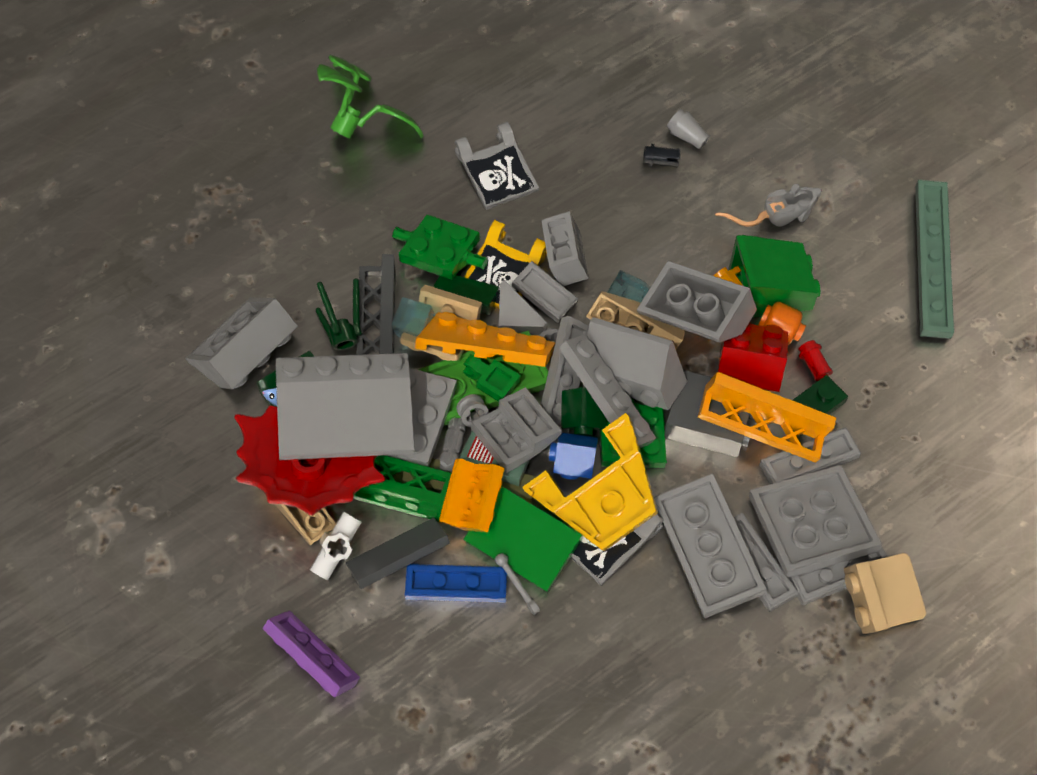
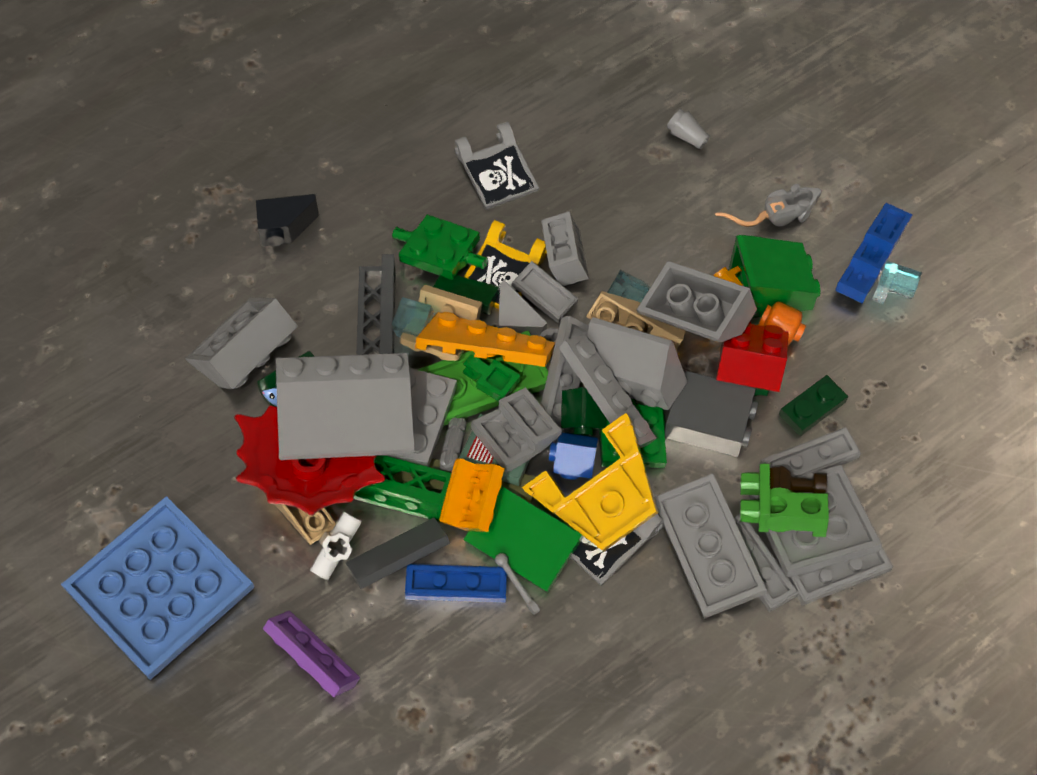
(158, 587): none -> medium blue plate
(285, 218): none -> black slope
(340, 331): dark green plant -> none
(348, 115): bright green plant -> none
(468, 403): light grey bush -> none
(661, 156): black pin -> none
(766, 406): light orange fence -> none
(784, 501): none -> bright green hips
(814, 359): red pin -> none
(873, 252): none -> blue slope
(884, 593): tan bracket -> none
(896, 280): none -> clear light blue panel
(934, 260): sand green plate -> none

